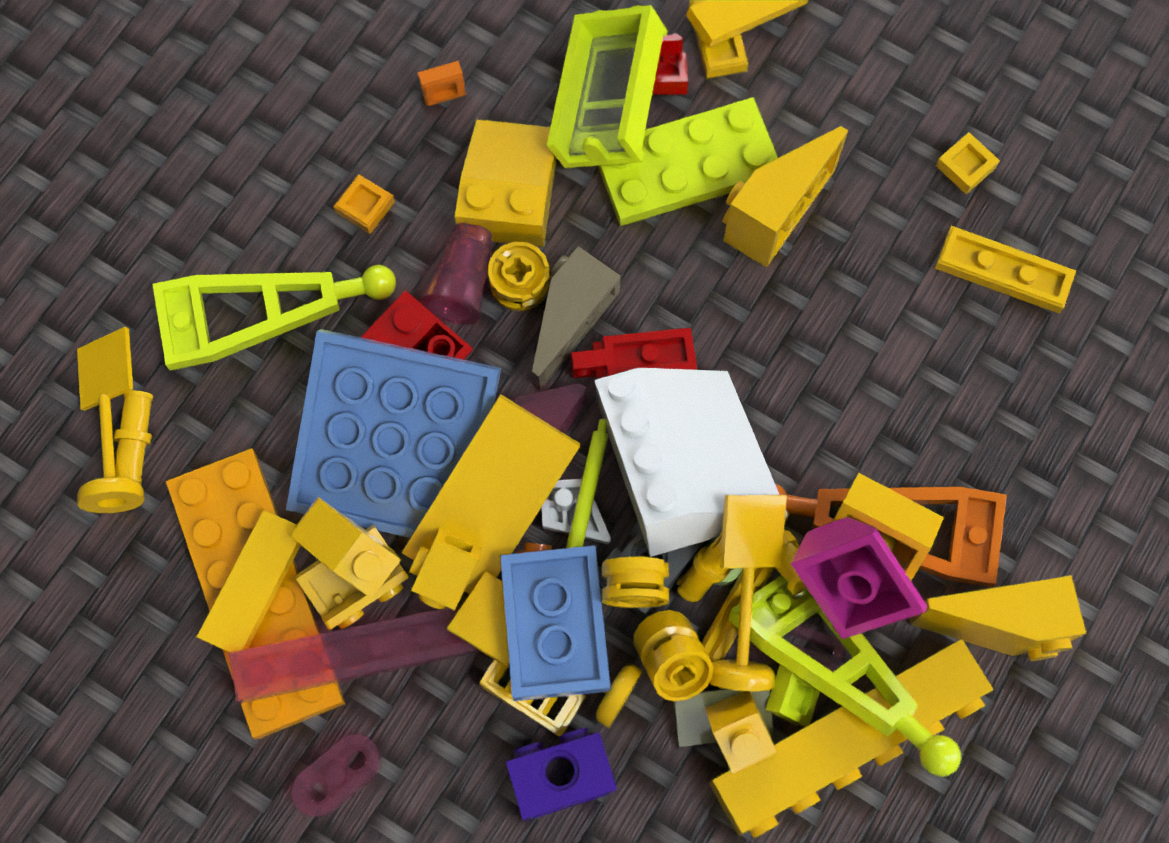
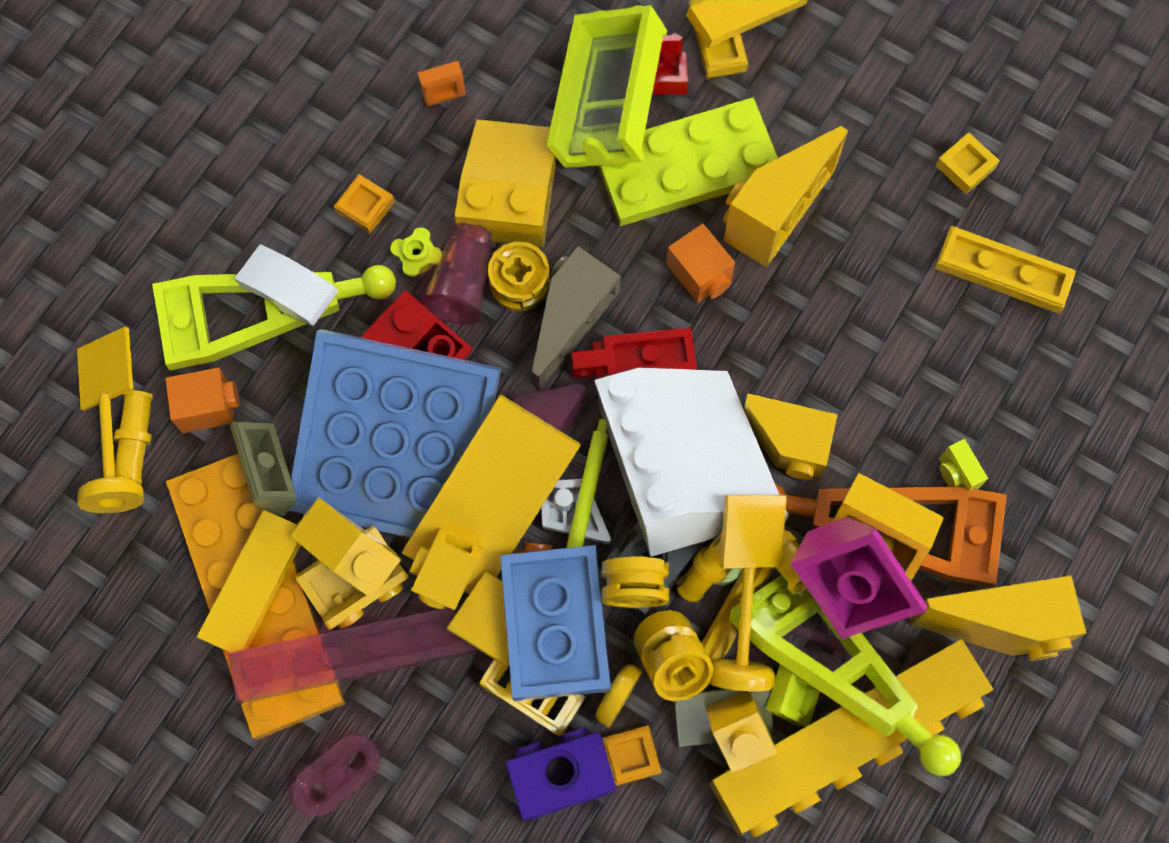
(201, 400): none -> orange brick
(264, 466): none -> olive slope
(287, 284): none -> white slope
(418, 263): none -> neon yellow plate
(632, 755): none -> light orange tile
(701, 264): none -> orange brick
(792, 435): none -> yellow slope
(961, 467): none -> neon yellow plate

